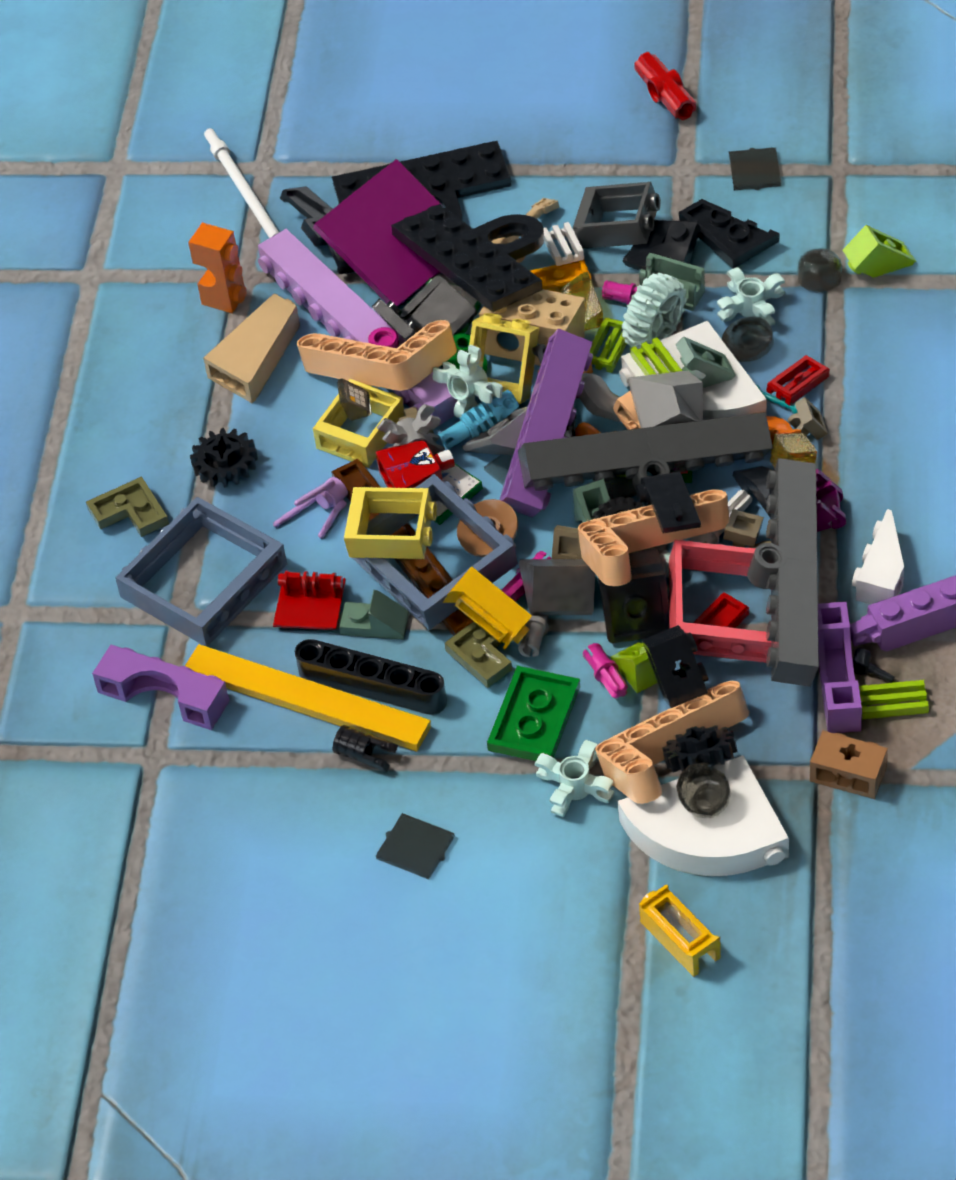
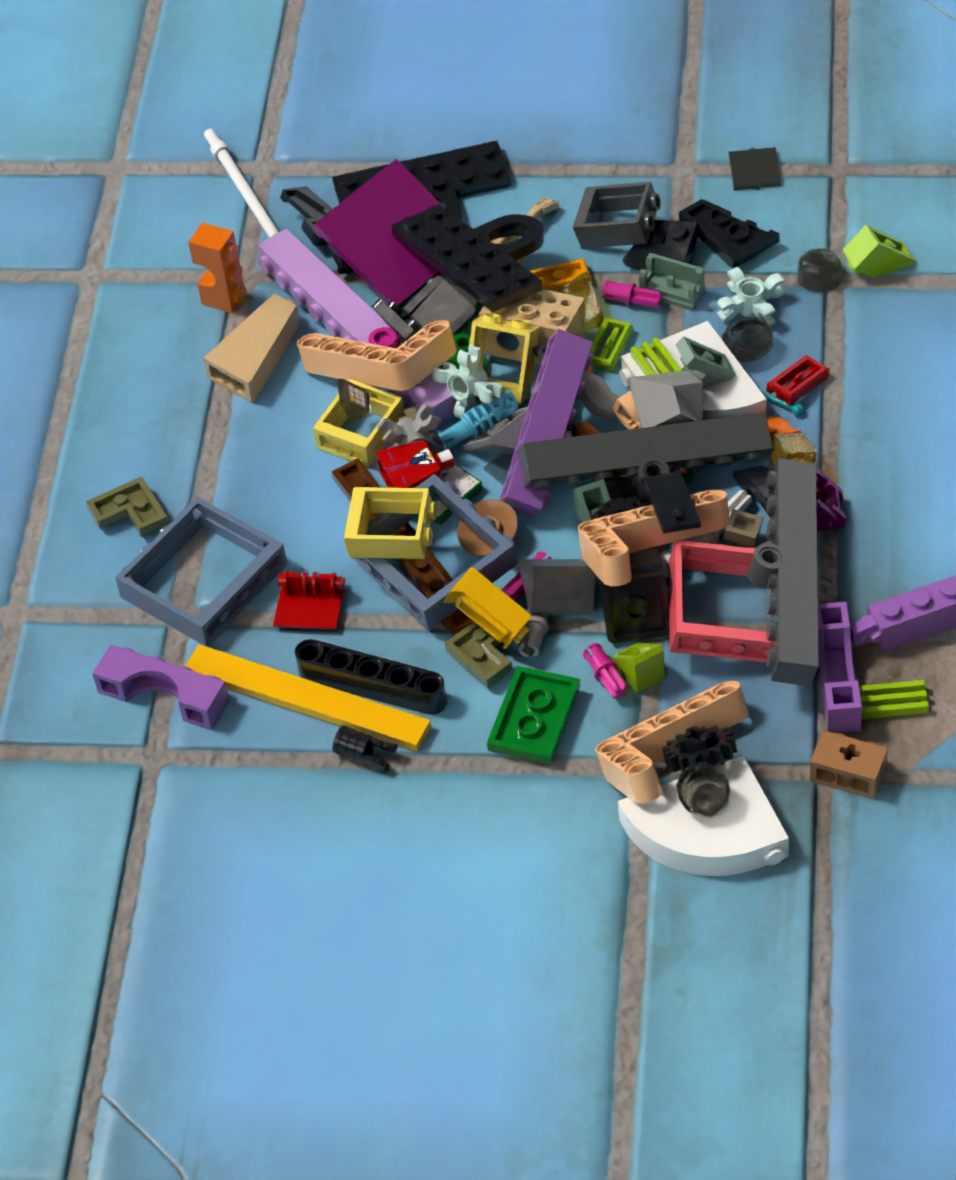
(224, 457): black gear -> none
(327, 495): lavender plant -> none
(378, 619): sand green slope -> none
(415, 846): clear smoke piece -> none
(559, 234): white tile -> none
(566, 543): dark tan tile -> none
(577, 768): light aqua pin -> none
(654, 310): light aqua gear -> none
(663, 652): black brick -> none
(665, 86): red piece -> none
(678, 929): yellow window -> none
(724, 612): red tile -> none
(808, 419): dark tan tile -> none
(862, 665): black hand -> none
(883, 565): white slope -> none

